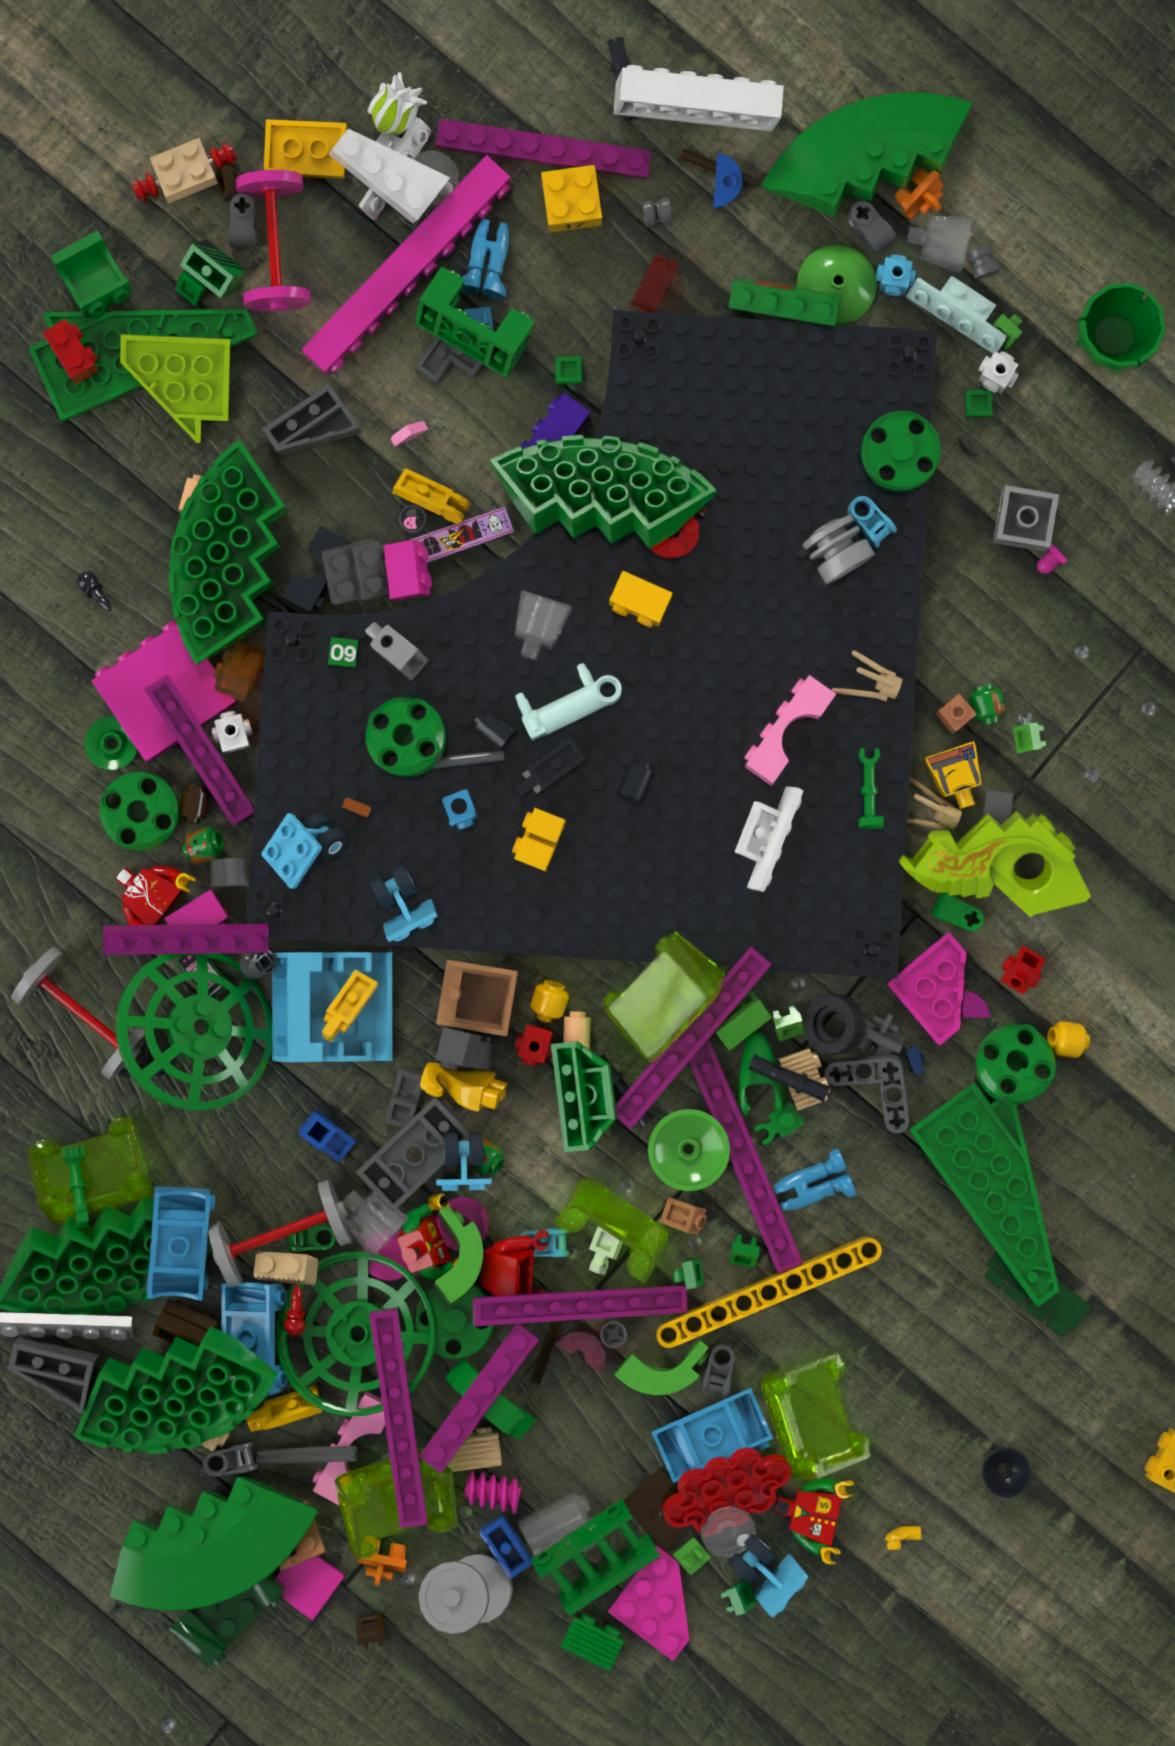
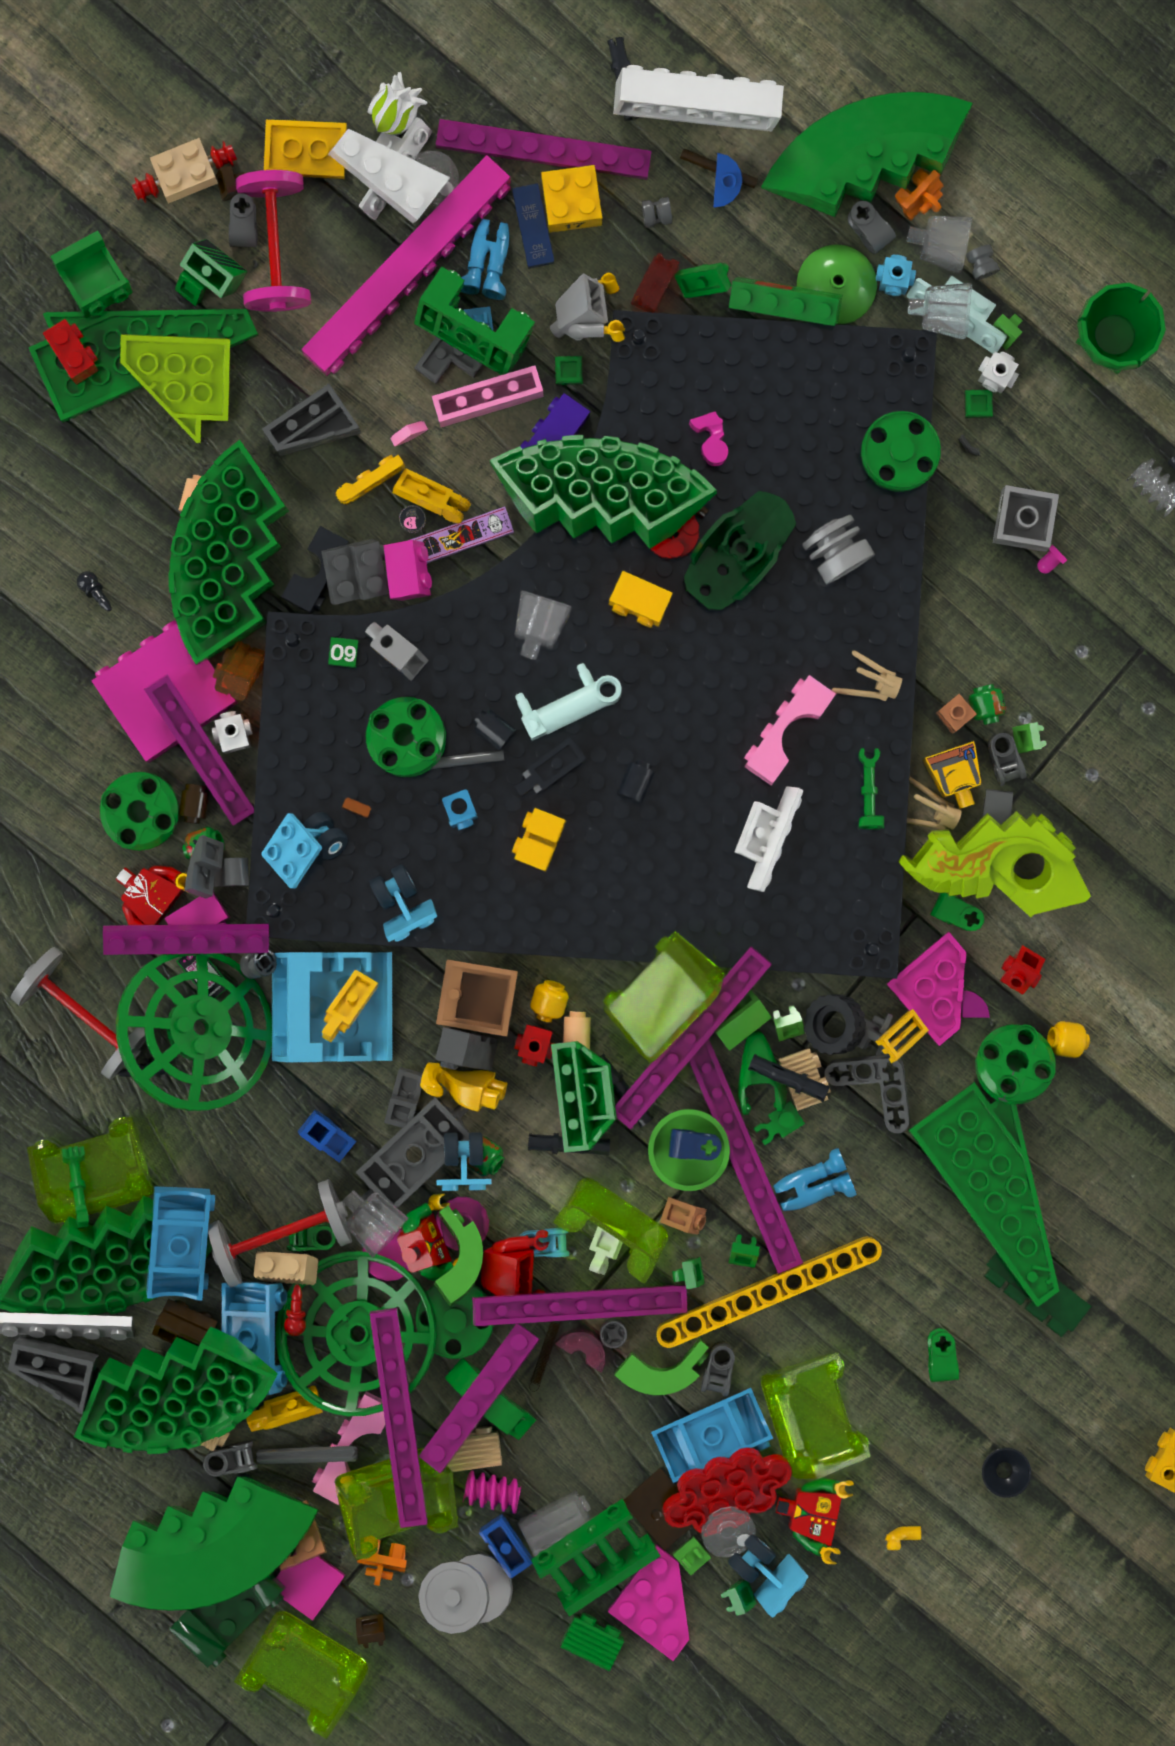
(97, 746): green dish -> none
(204, 862): none -> dark grey slope
(304, 1669): none -> clear neon green windscreen
(369, 480): none -> yellow hinge
(488, 396): none -> bright pink brick
(533, 225): none -> dark blue tile
(555, 1144): none -> black pin
(583, 310): none -> light grey torso
(688, 1145): none -> dark blue piece
(703, 280): none -> green tile
(714, 449): none -> dark pink leg
(744, 544): none -> dark green piece
(872, 521): medium azure piece -> none
(889, 1047): none -> yellow tile
(915, 1060): dark blue tile -> none
(942, 1361): none -> green piece
(944, 309): none -> clear torso
(1006, 760): none -> dark grey piece

